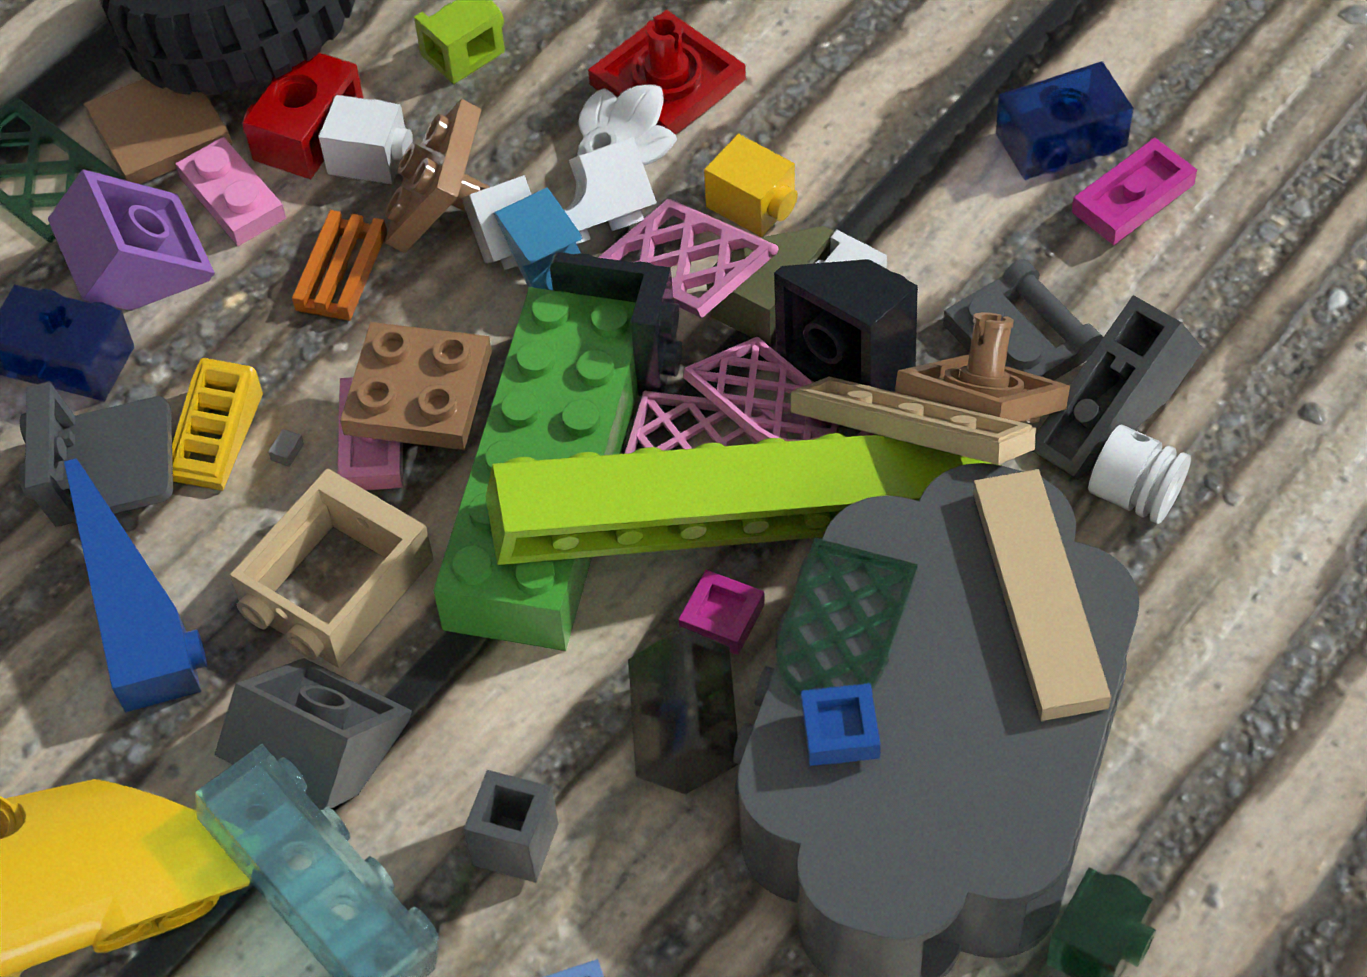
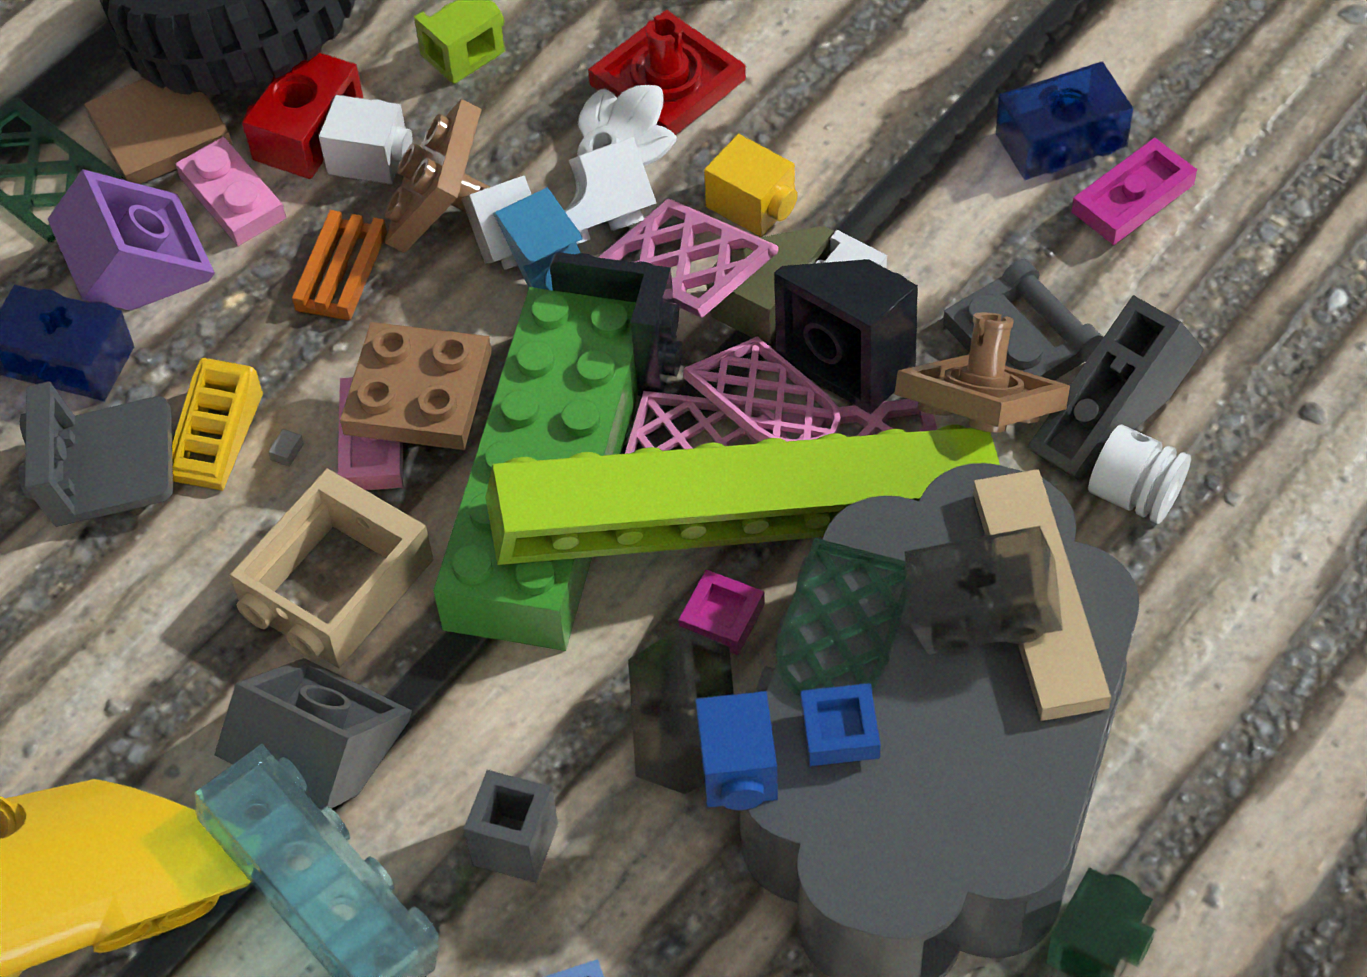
(139, 626): blue slope -> none
(737, 750): none -> blue brick
(914, 420): tan tile -> none
(983, 591): none -> clear smoke brick

